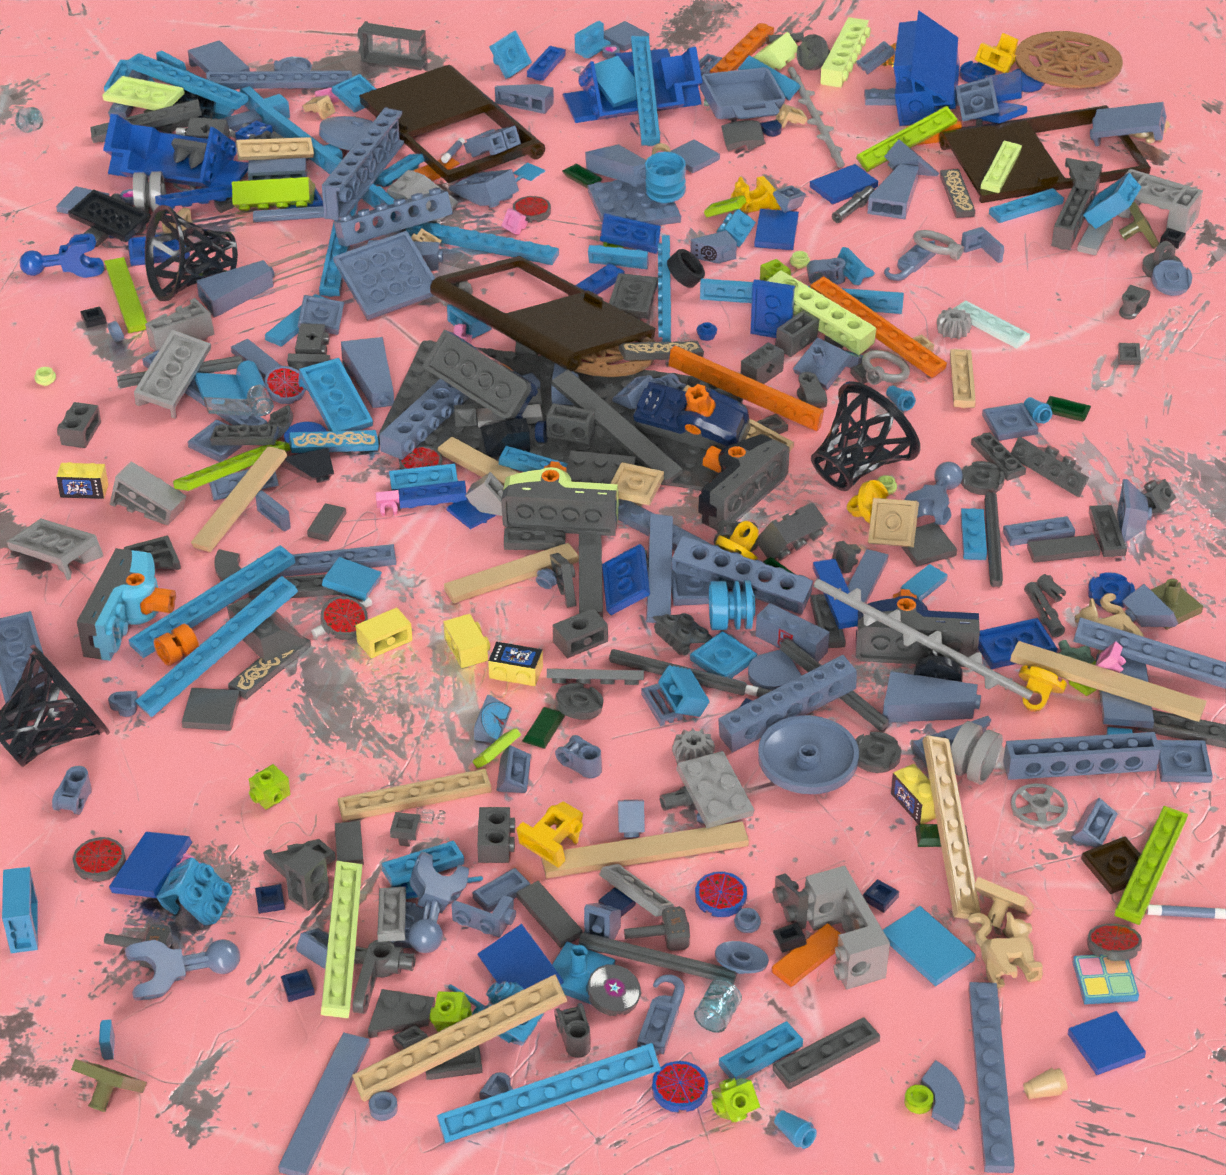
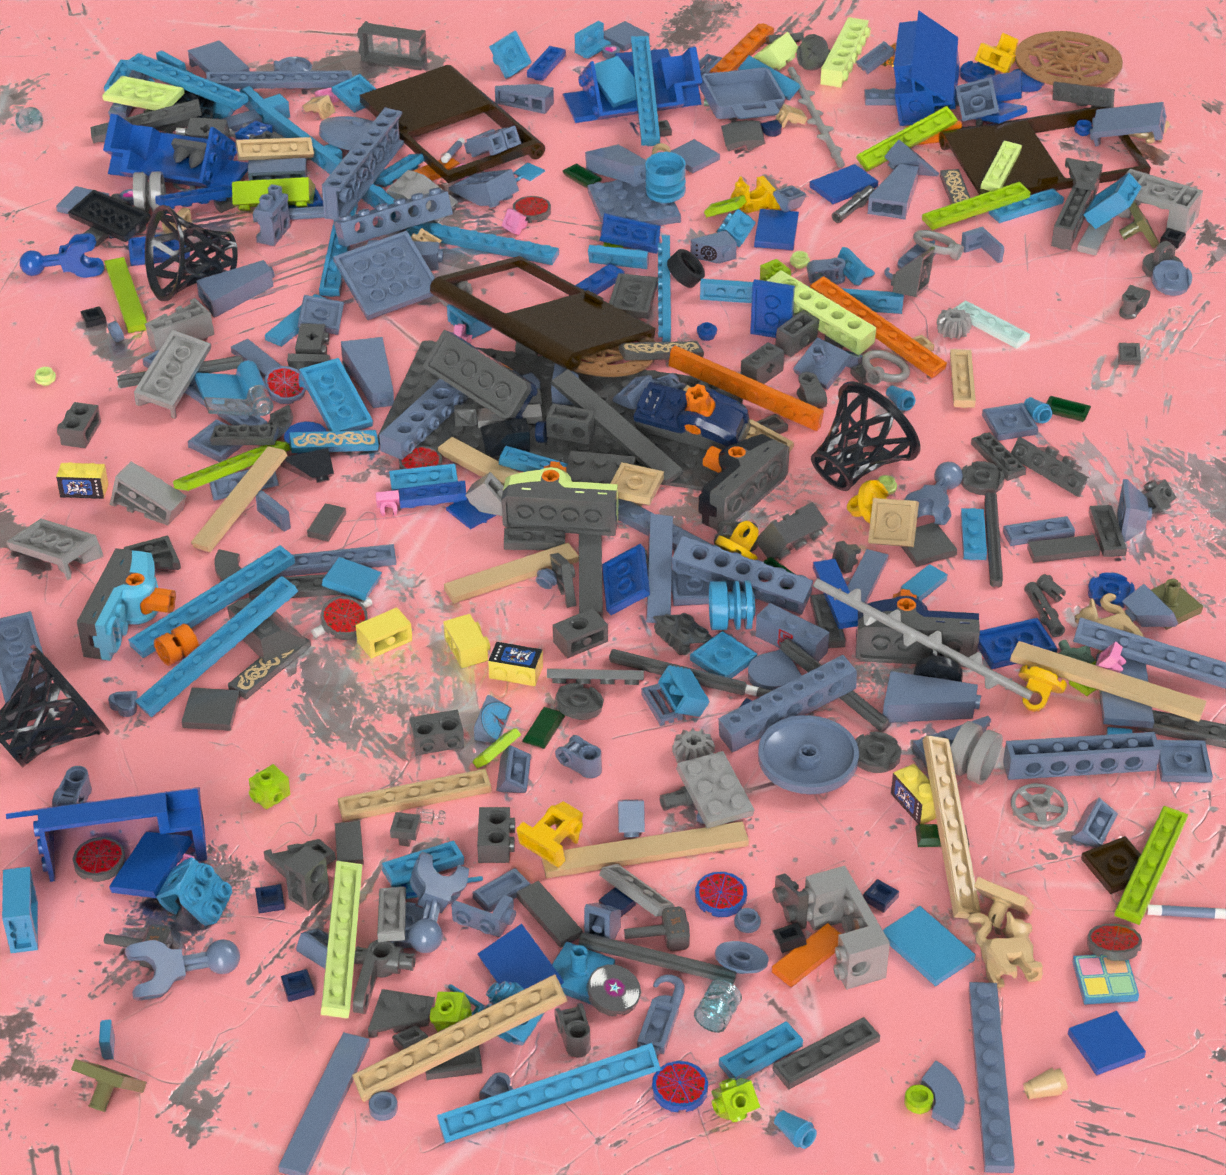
(174, 810): none -> blue panel
(272, 216): none -> sand blue hips
(436, 732): none -> dark grey brick
(664, 128): none -> dark grey tile
(915, 275): none -> dark grey slope
(976, 205): none -> lime tile
(1083, 94): none -> dark grey bracket
(1083, 127): none -> blue plate

